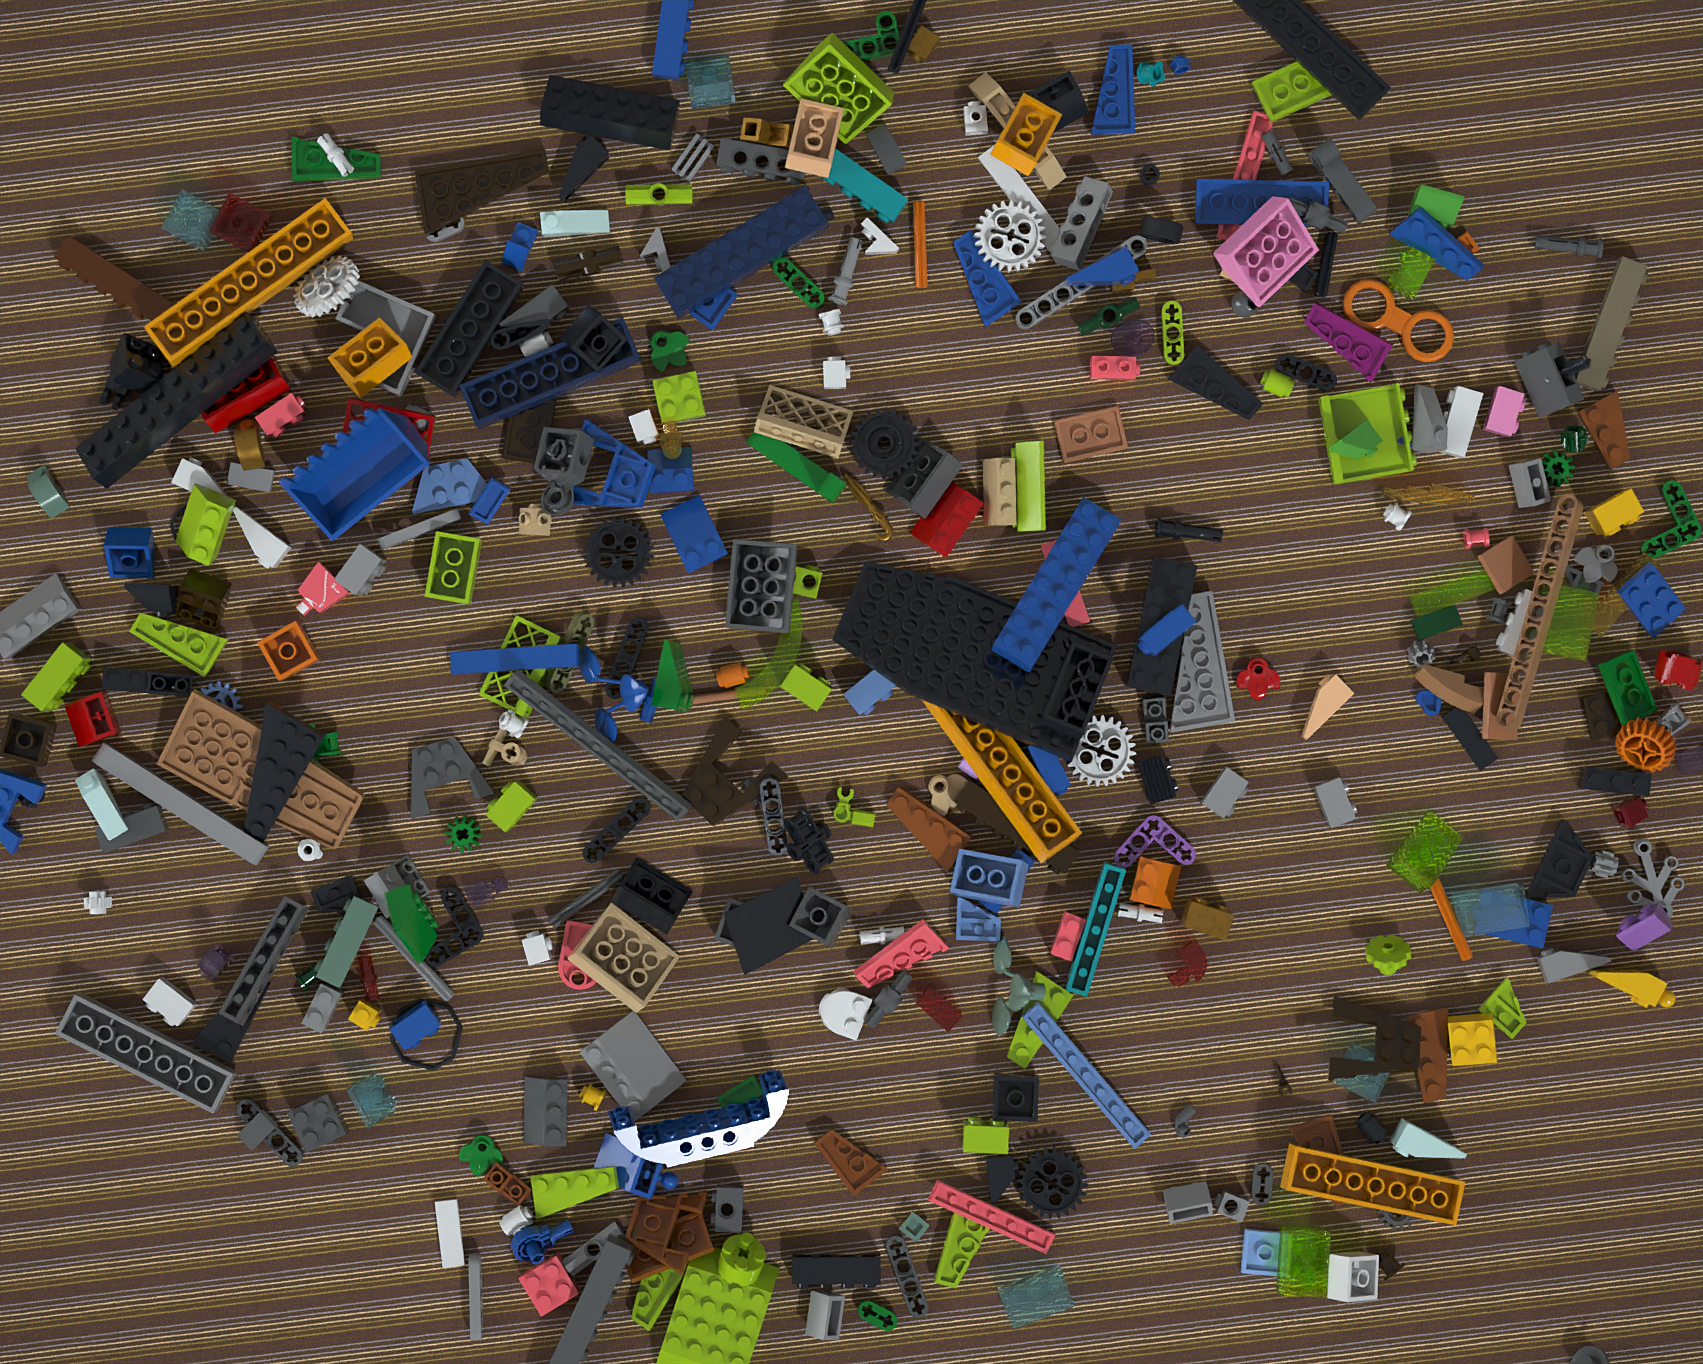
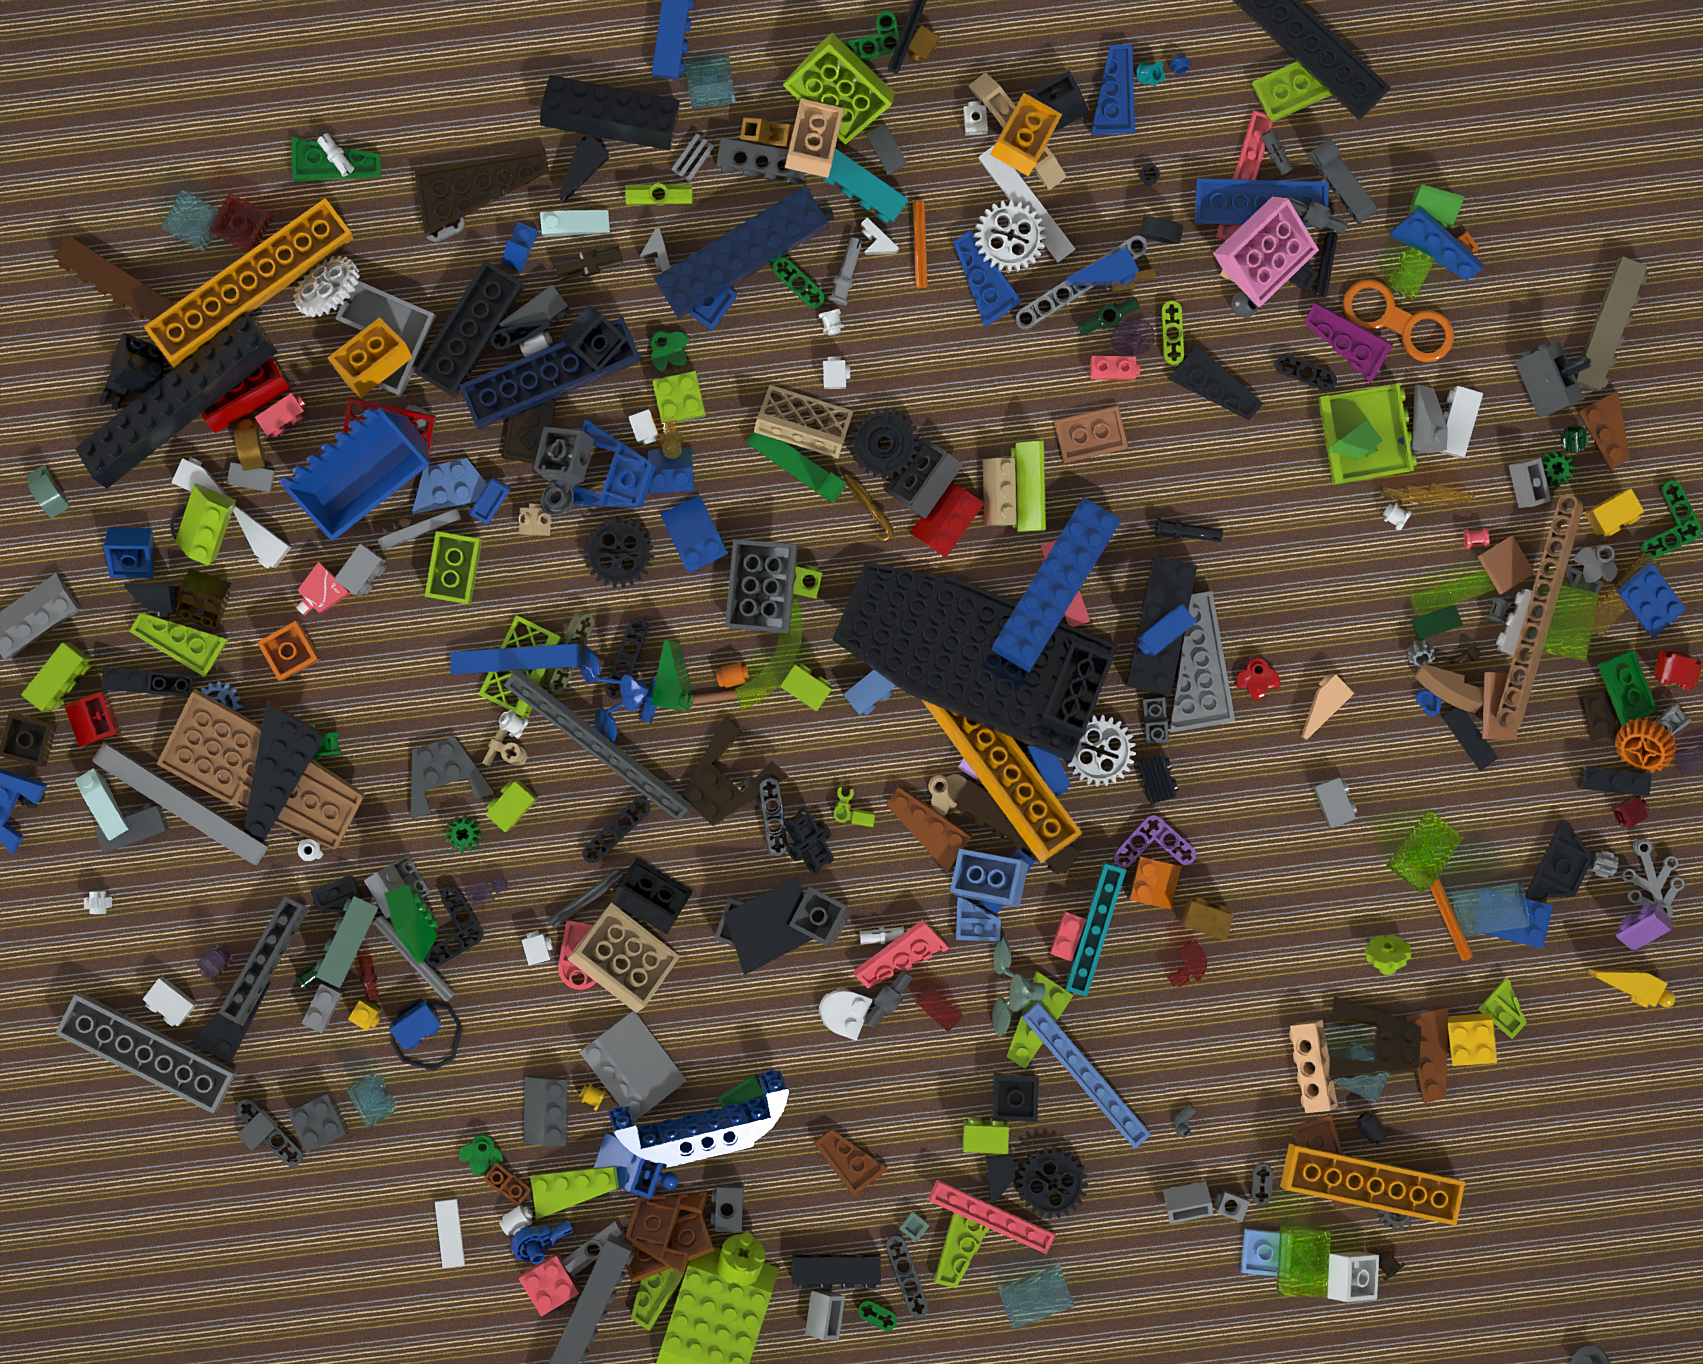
(475, 1298): light grey beam -> none
(1074, 255): light grey brick -> none
(1140, 912): white pin -> none
(1225, 792): light grey brick -> none
(1277, 383): lime brick -> none
(1282, 1083): dark brown hand -> none
(1314, 1033): none -> light nougat brick
(1420, 1143): light aqua slope -> none
(1504, 411): bright pink brick -> none
(1562, 964): light grey slope -> none
(1579, 246): dark grey pin -> none

